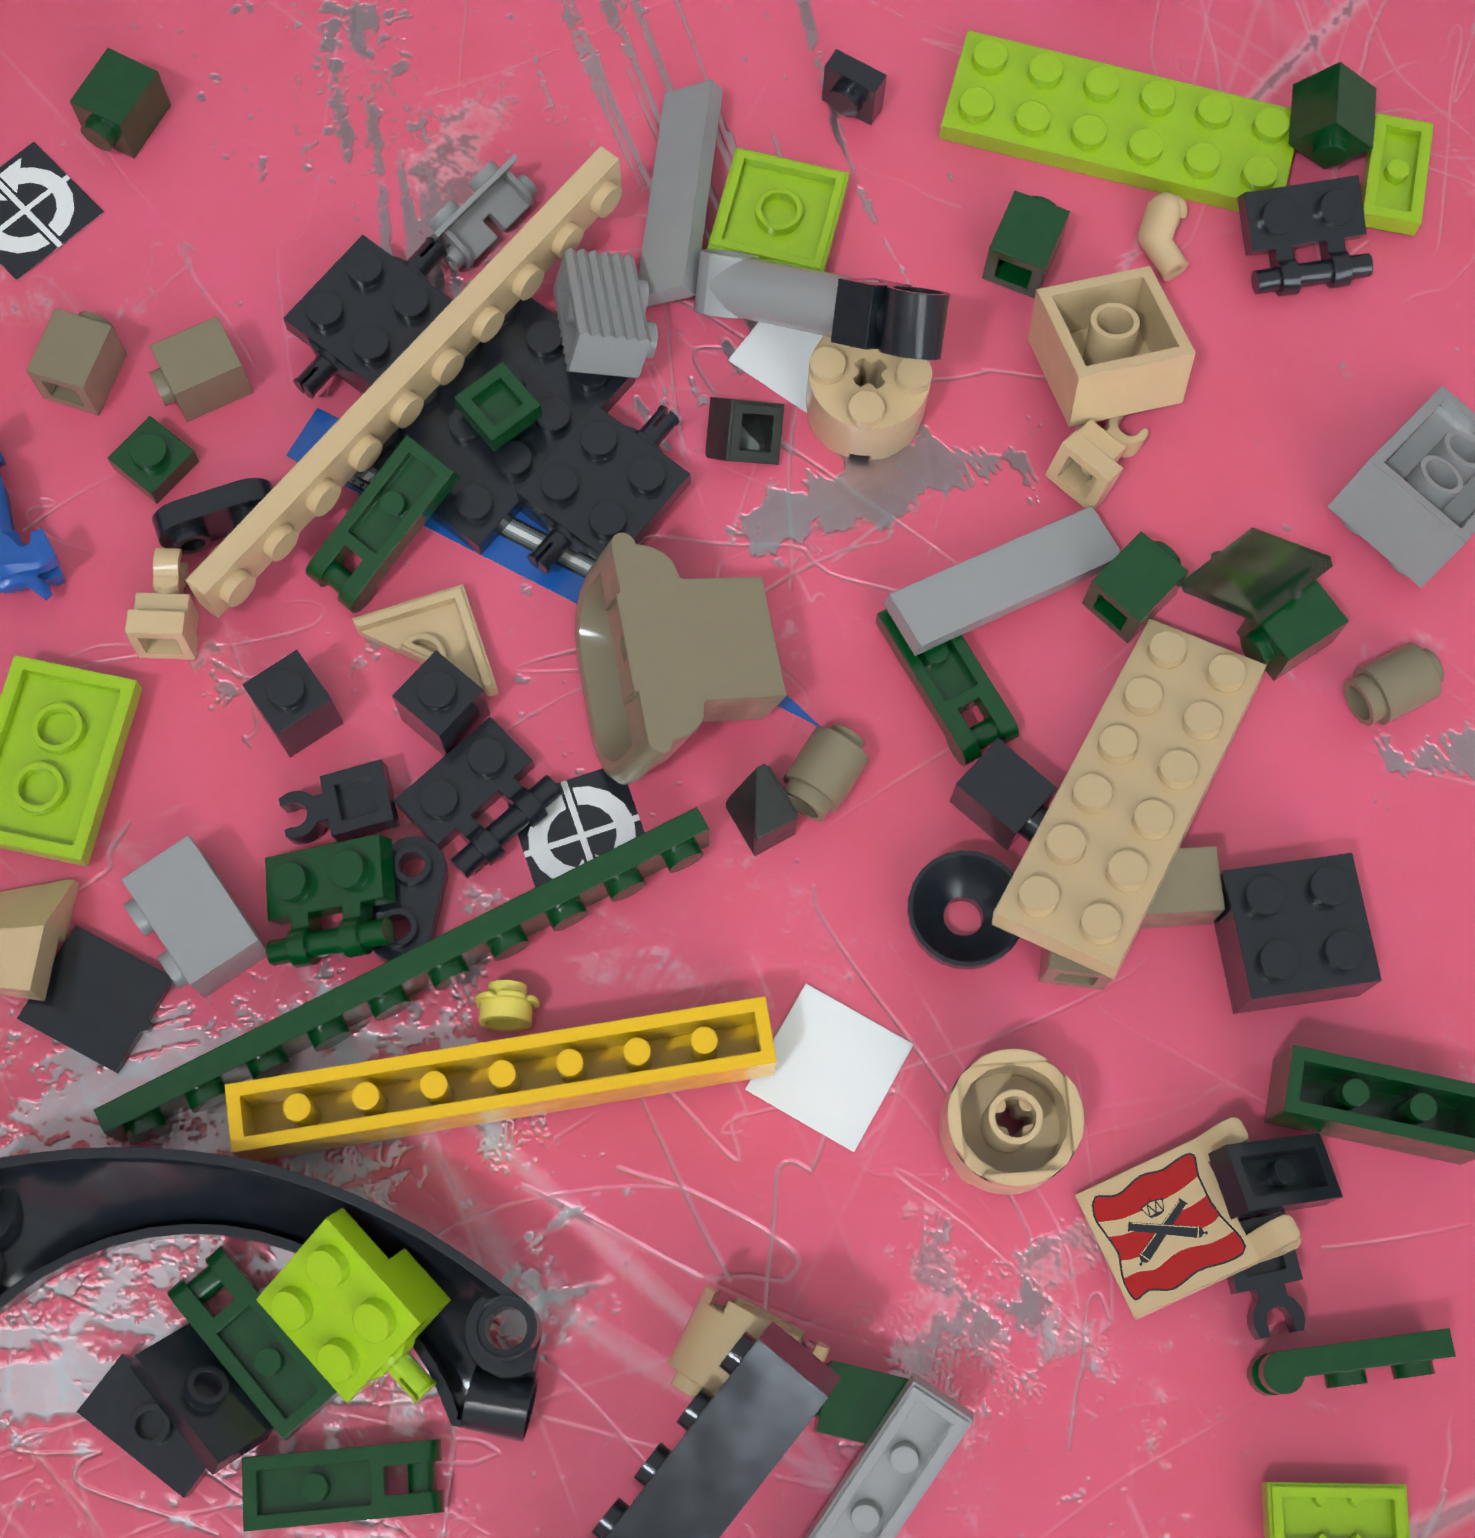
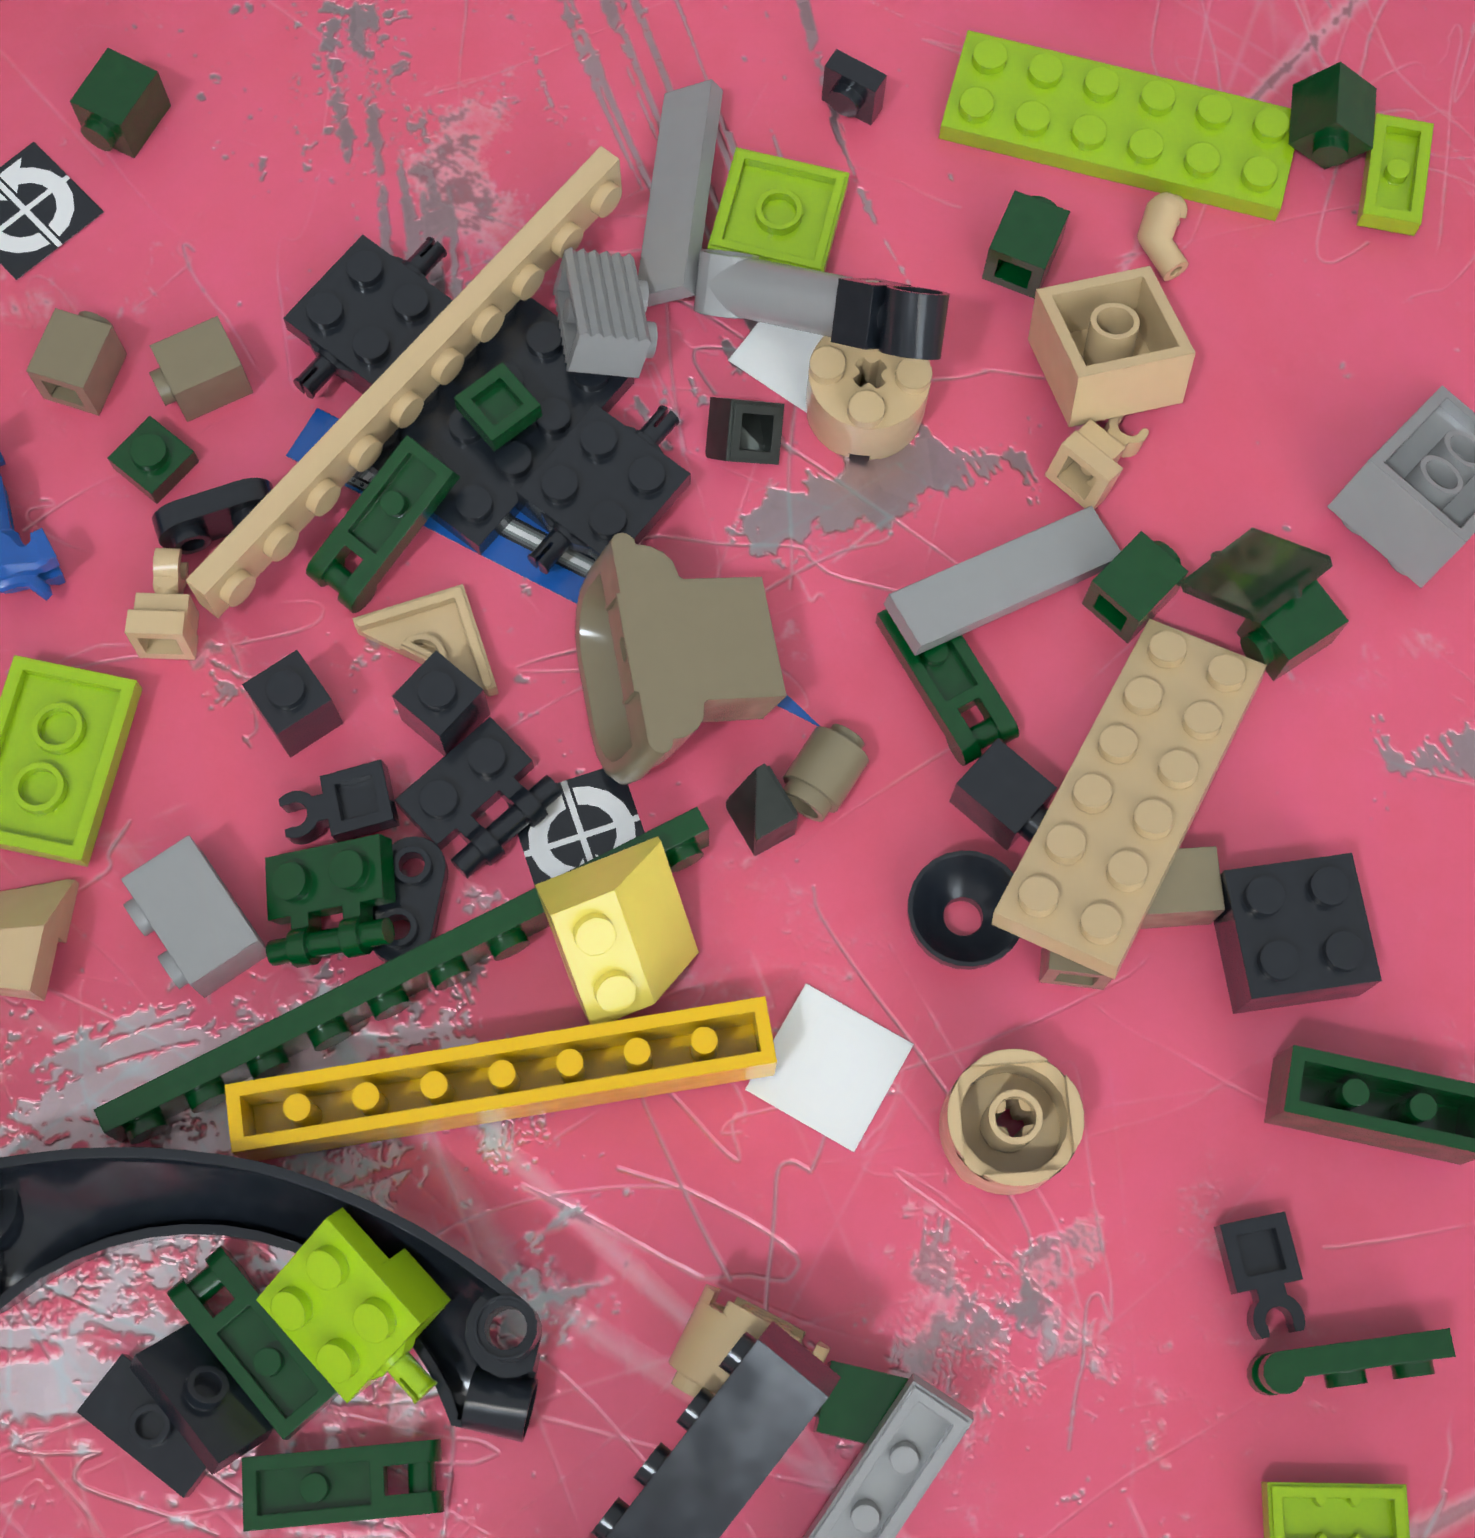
(98, 999): black piece -> none
(496, 196): light grey hinge -> none
(506, 1006): light yellow plate -> none
(619, 930): none -> light yellow slope
(1170, 1227): flag -> none
(1274, 1175): black plate -> none
(1302, 217): black plate -> none
(1394, 684): dark tan brick -> none

